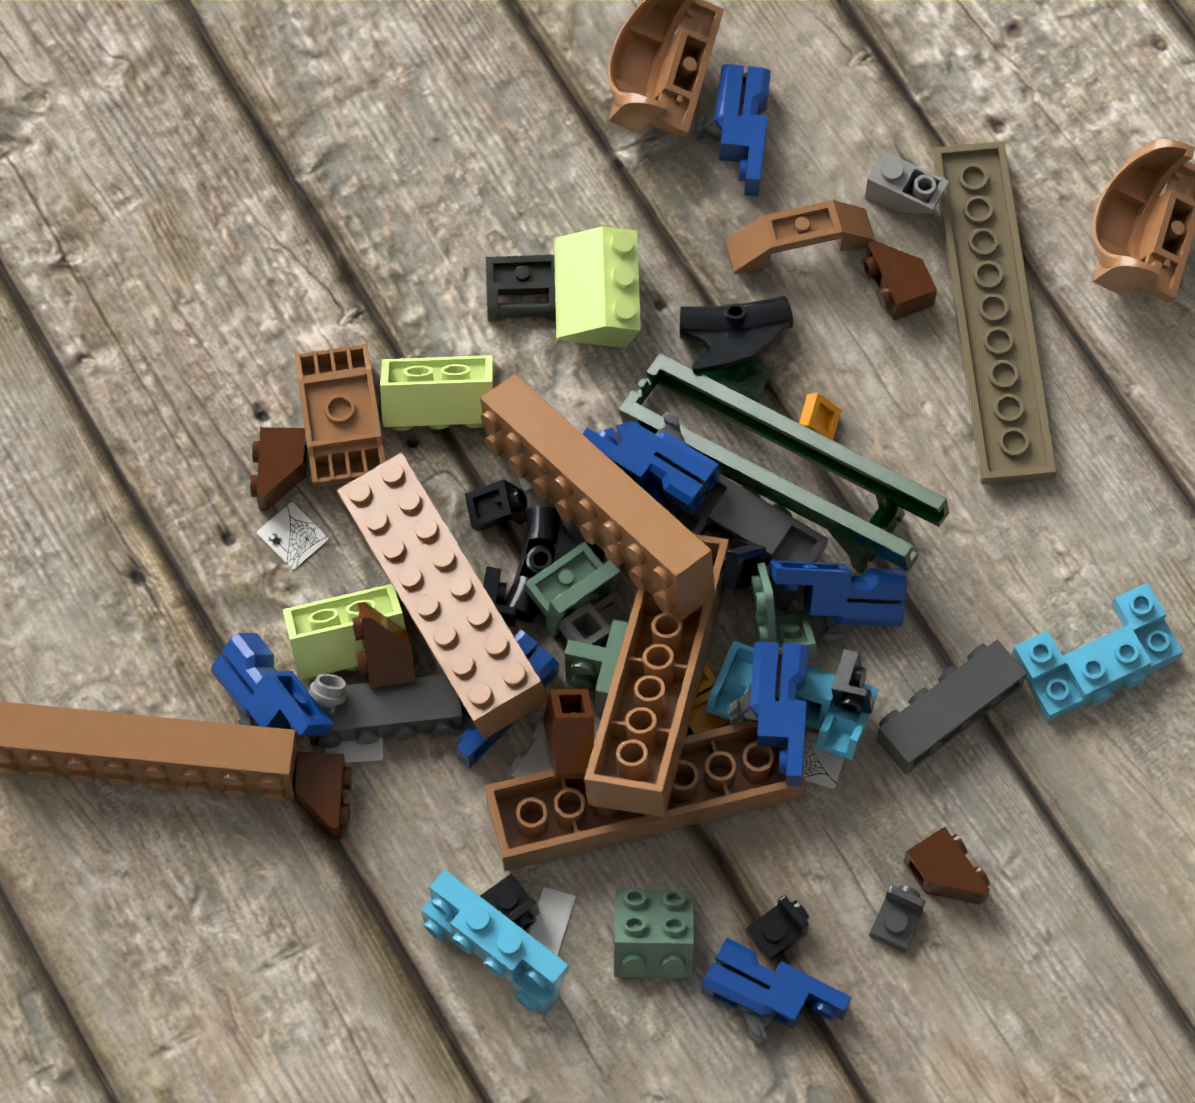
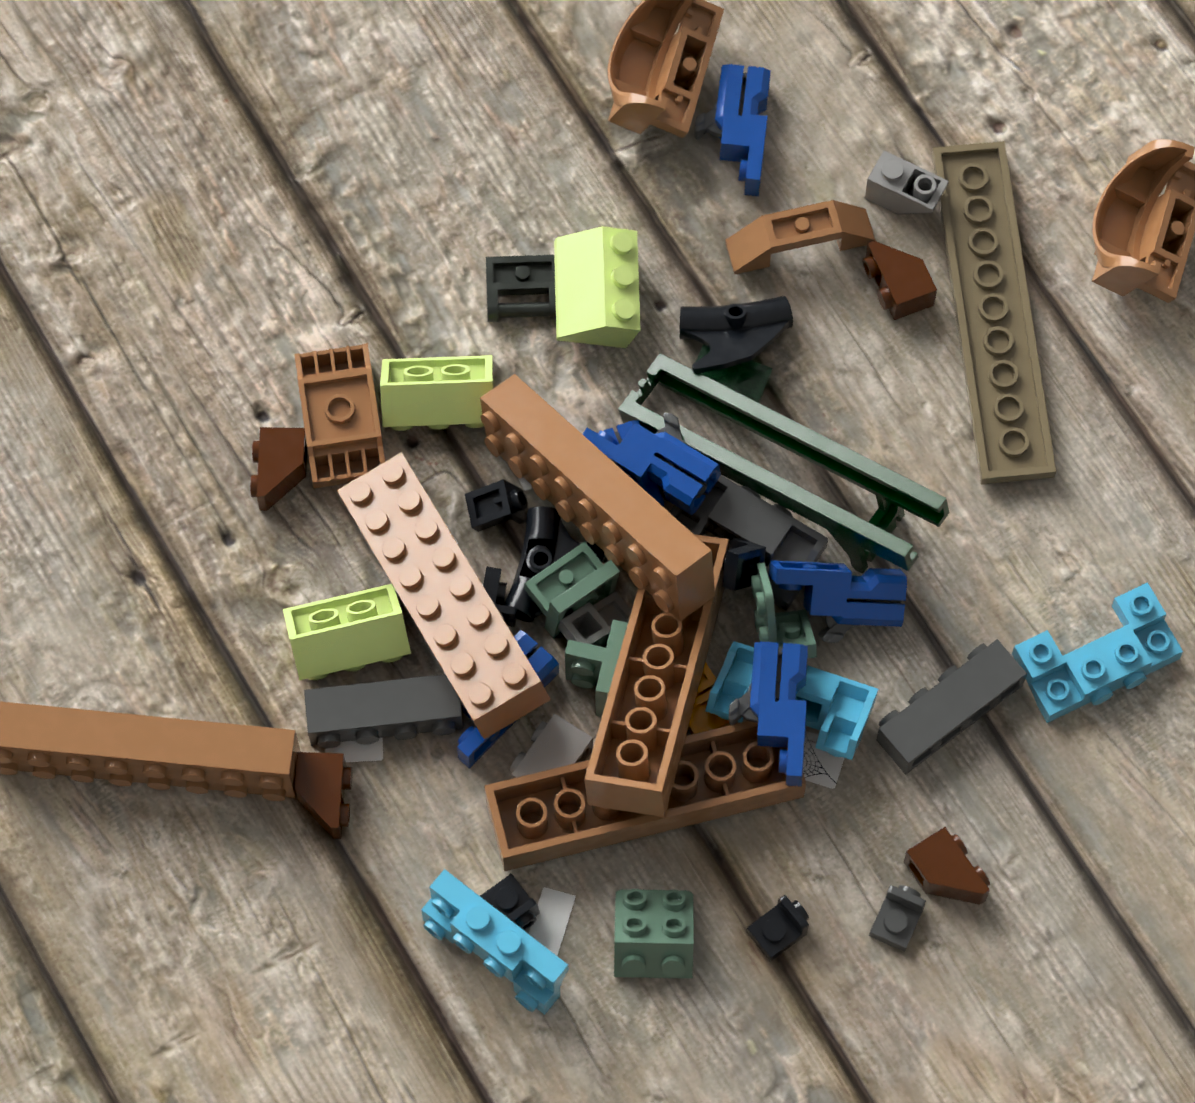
(265, 694): blue plate -> none
(292, 535): white sticker -> none
(328, 690): light grey plate -> none
(386, 648): reddish brown slope -> none
(569, 731): reddish brown slope -> none
(766, 994): blue plate -> none
(820, 415): light orange plate -> none
(849, 683): black bracket -> none

